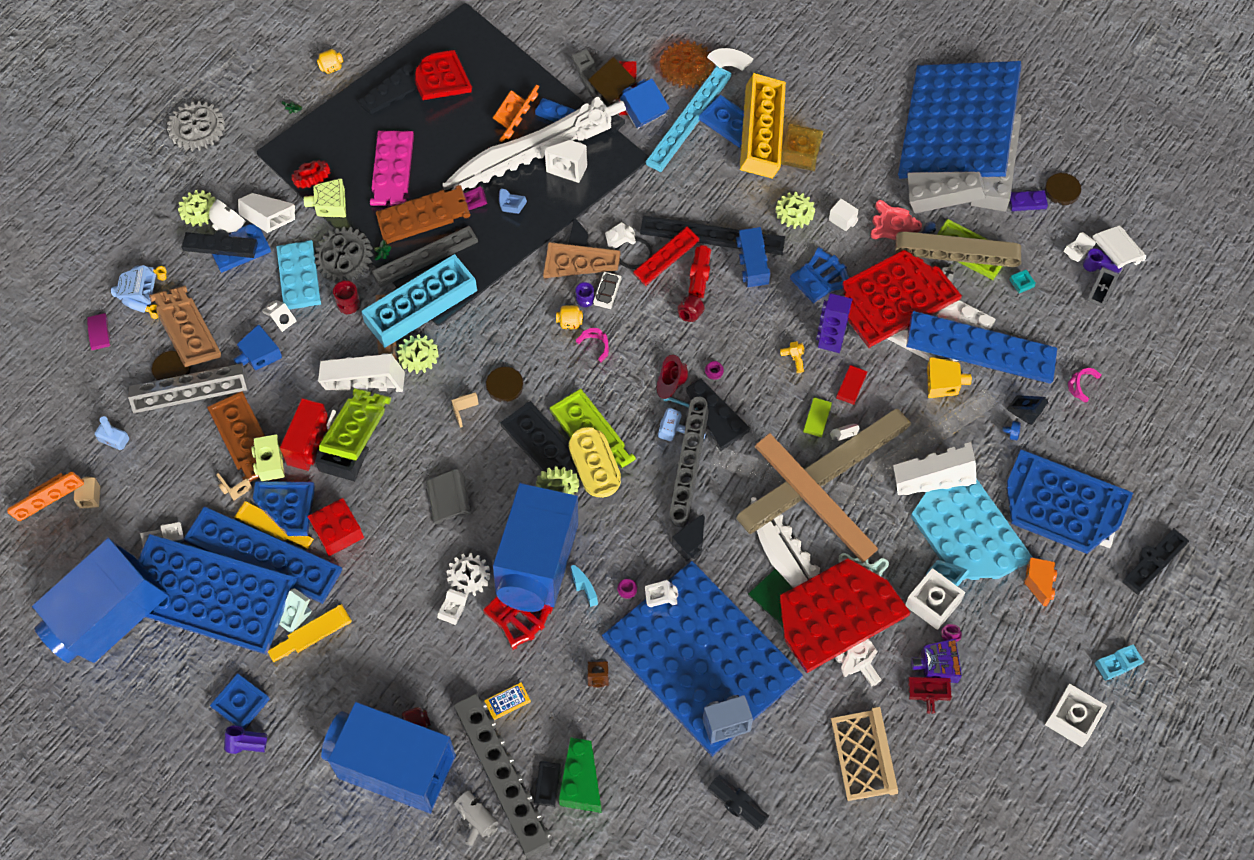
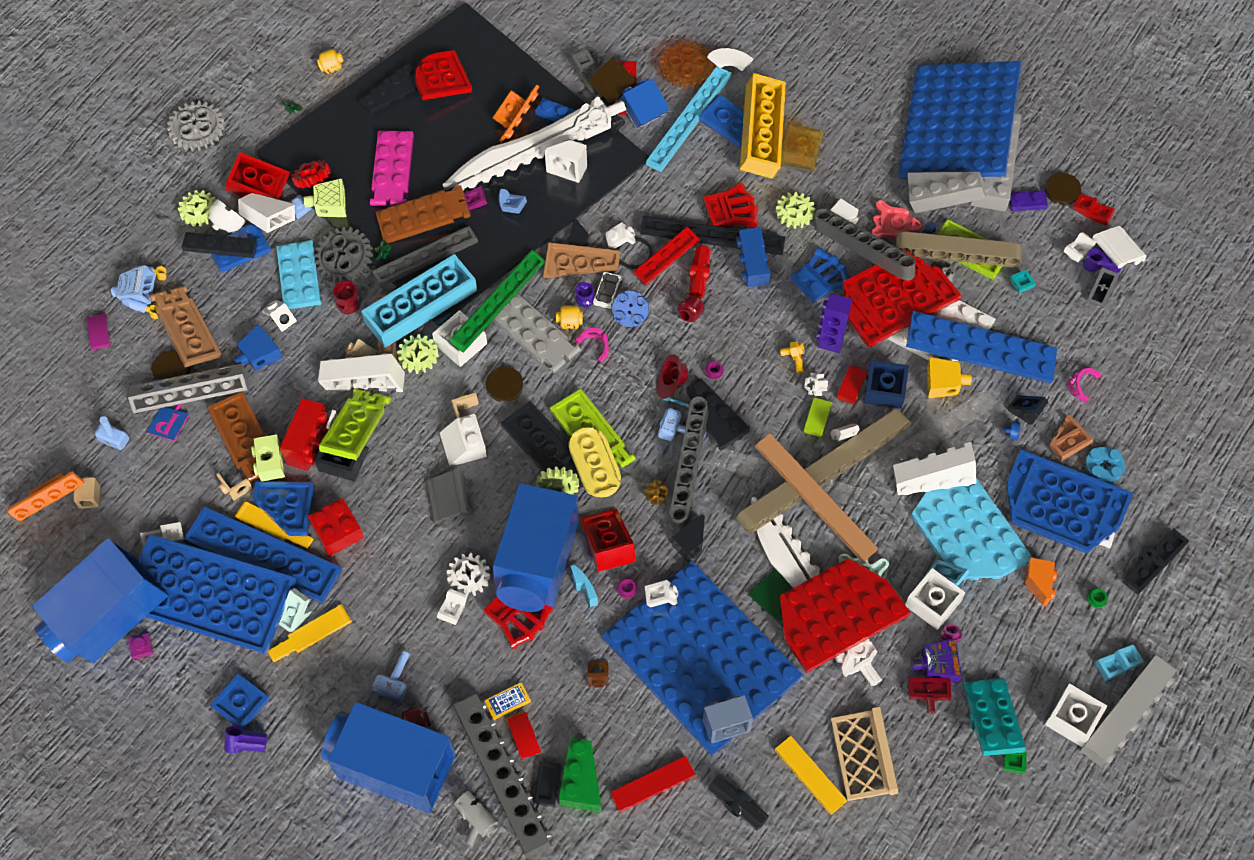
(140, 646): none -> magenta plate
(168, 423): none -> blue piece
(256, 177): none -> red slope
(300, 208): none -> light blue plate
(359, 349): none -> tan bracket
(390, 687): none -> light blue piece
(447, 330): none -> white brick
(463, 441): none -> white slope
(497, 301): none -> green tile
(523, 735): none -> red slope
(535, 333): none -> light grey hinge
(608, 540): none -> red slope
(638, 311): none -> plate
(652, 784): none -> red tile
(656, 492): none -> pearl gold gear
(720, 210): none -> red plate
(810, 775): none -> yellow tile
(816, 384): none -> white gear
(865, 244): none -> dark grey beam
(886, 384): none -> dark blue brick
(993, 717): none -> teal plate
(1015, 762): none -> green plate
(1069, 439): none -> nougat wing
(1090, 208): none -> red slope
(1097, 598): none -> green plate
(1107, 455): none -> dark azure plate
(1128, 710): none -> light grey brick

